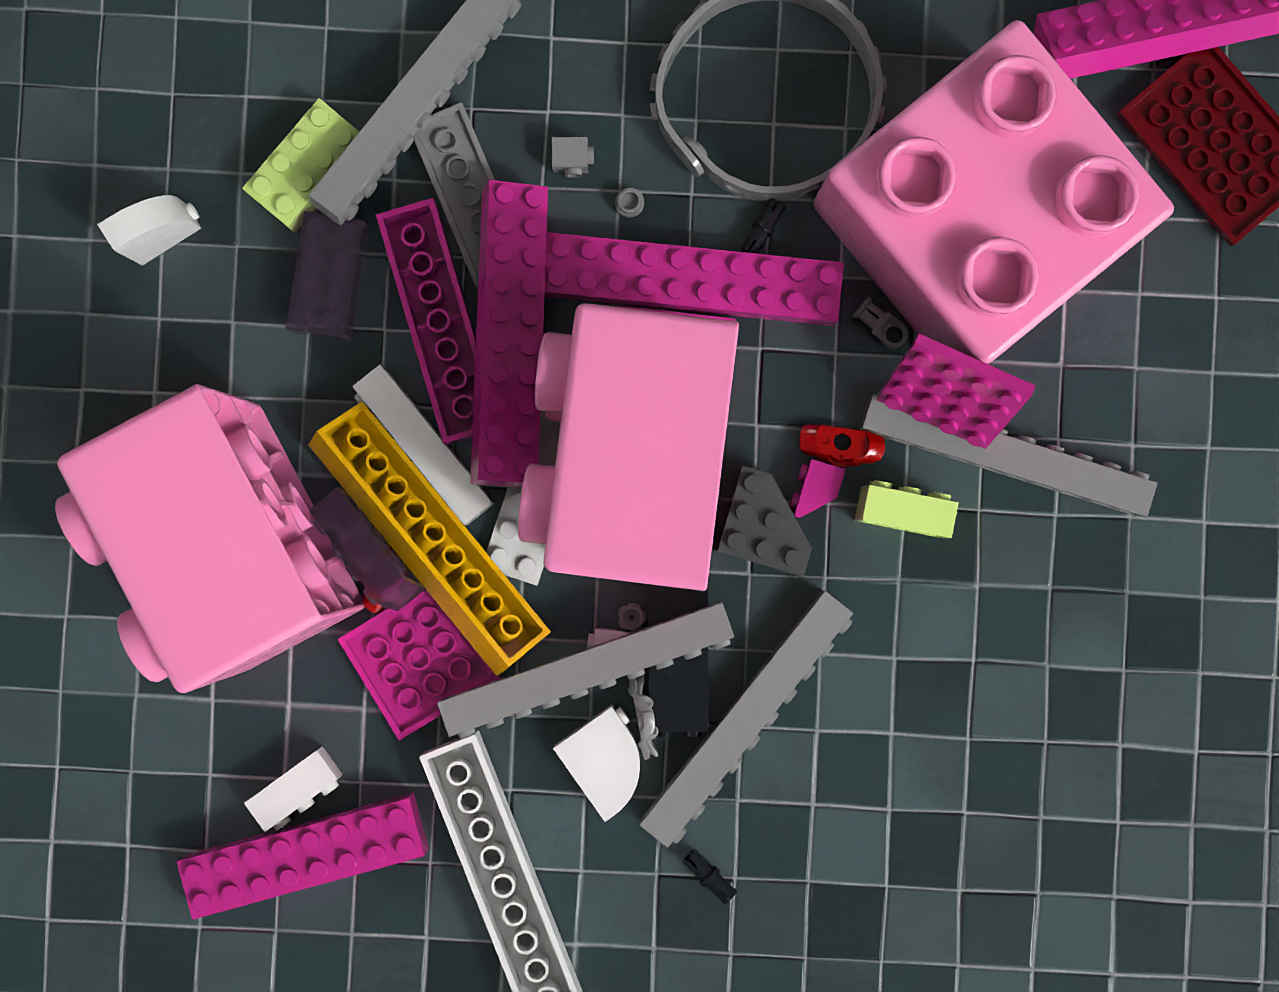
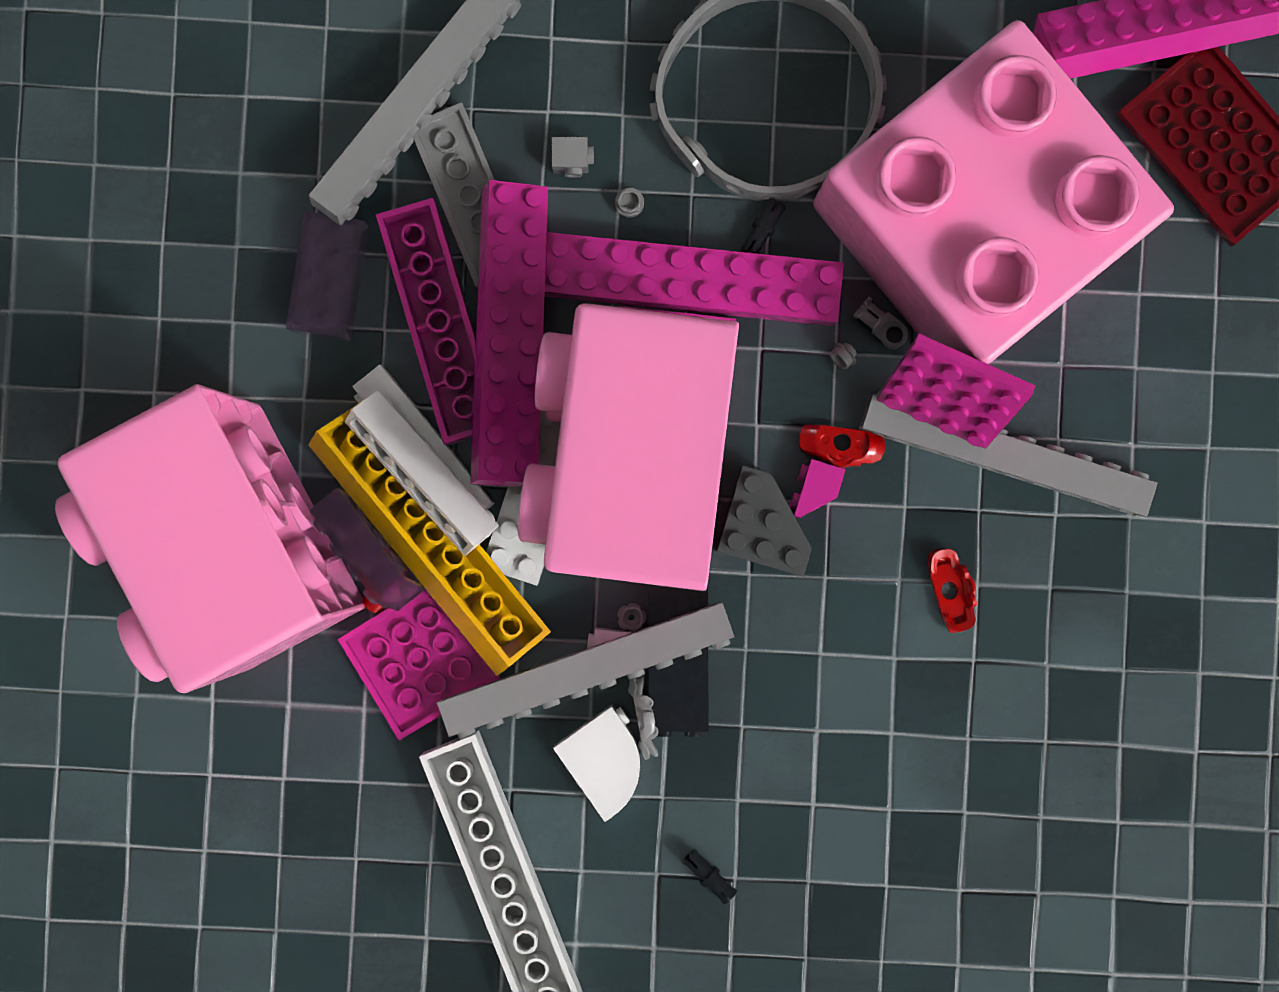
(150, 227): white brick -> none
(294, 790): white brick -> none
(300, 164): yellowish green brick -> none
(303, 855): dark pink brick -> none
(421, 472): none -> white brick
(745, 718): light grey brick -> none
(843, 355): none -> light grey plate
(906, 509): yellowish green brick -> none
(958, 611): none -> red piece

